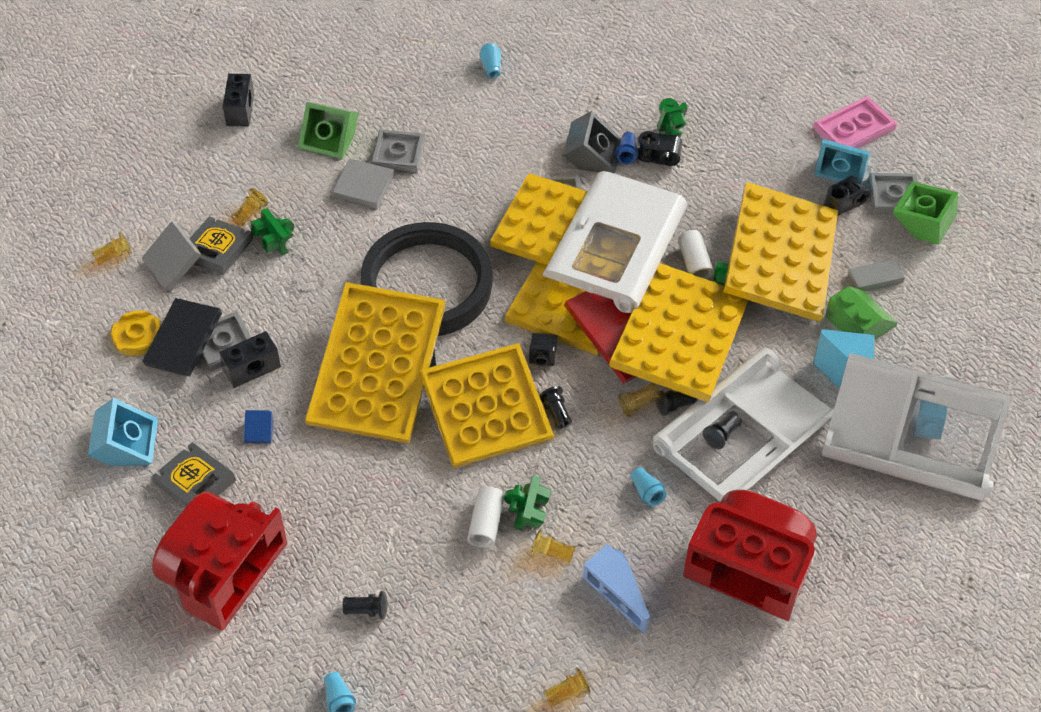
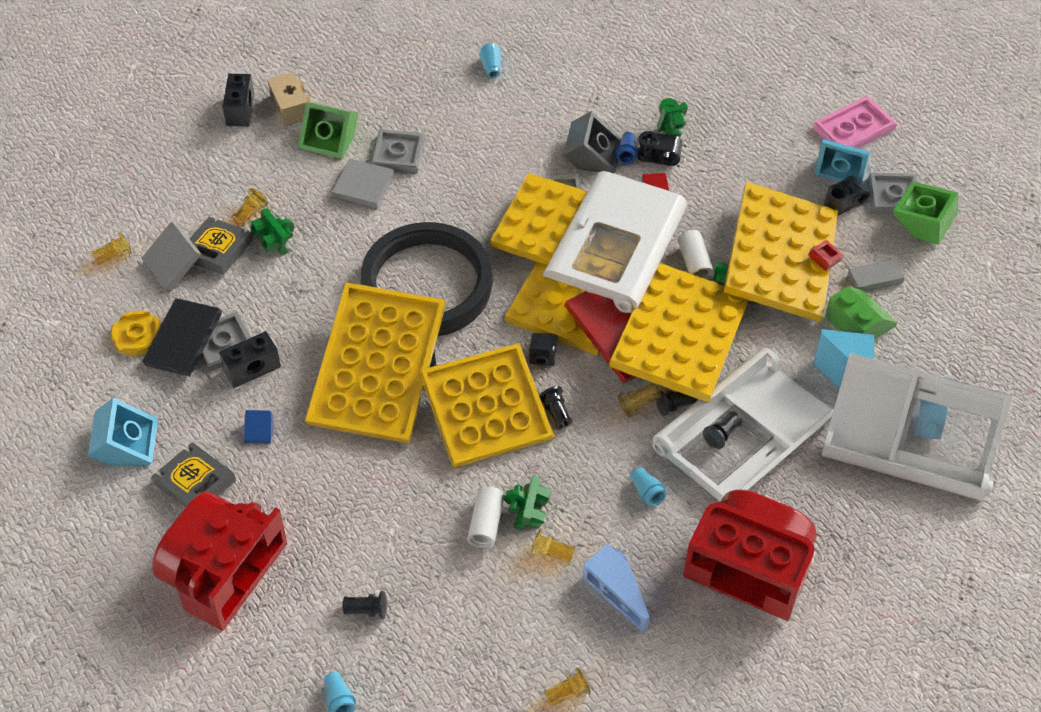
(288, 97): none -> tan brick
(656, 179): none -> red tile
(825, 255): none -> red tile

